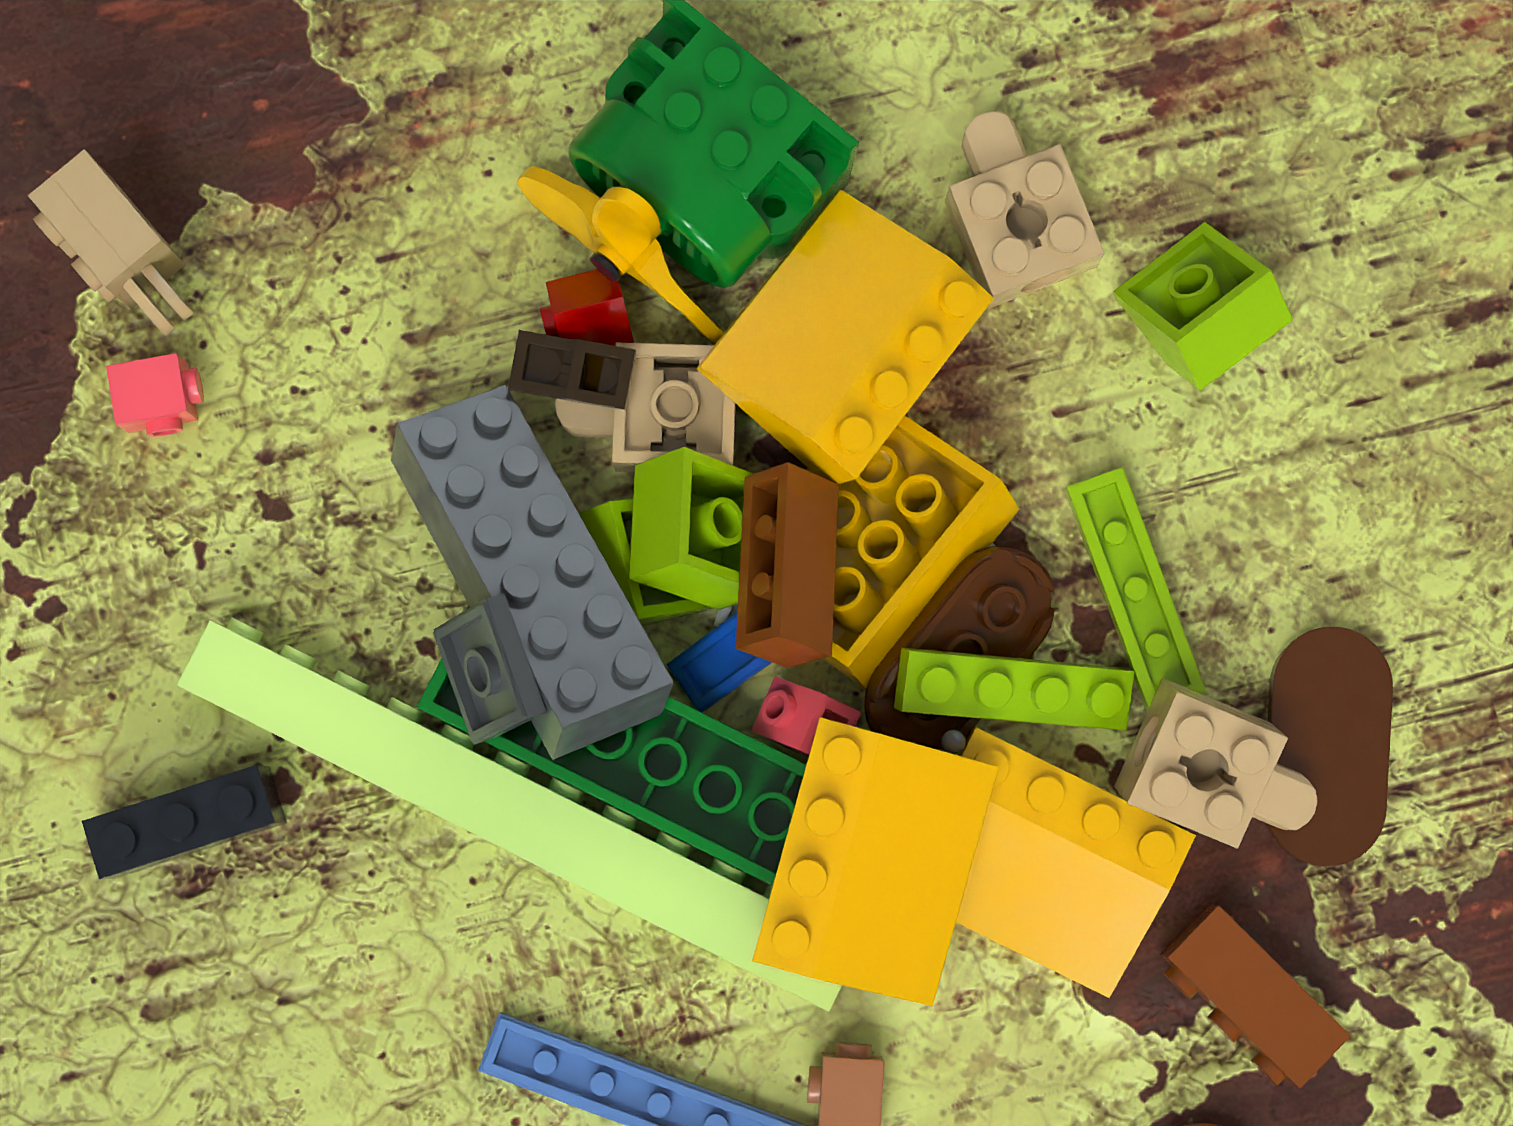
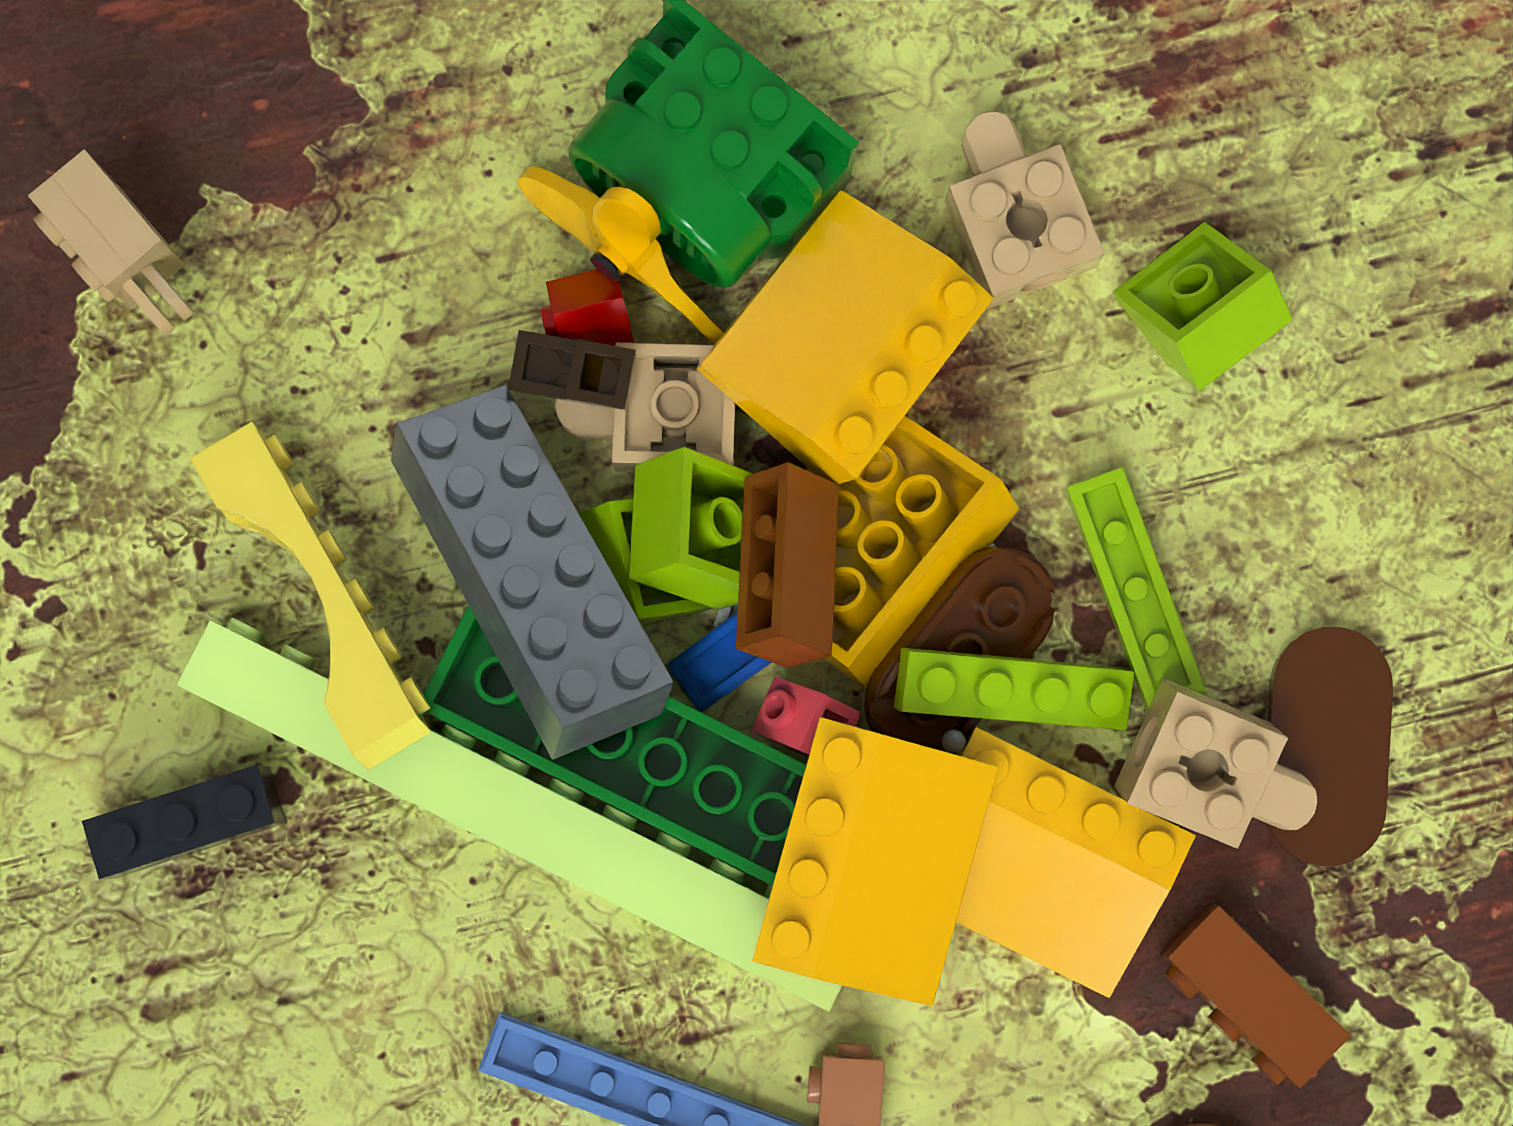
(155, 394): coral brick -> none
(364, 690): none -> light yellow arch
(489, 669): dark grey tile -> none

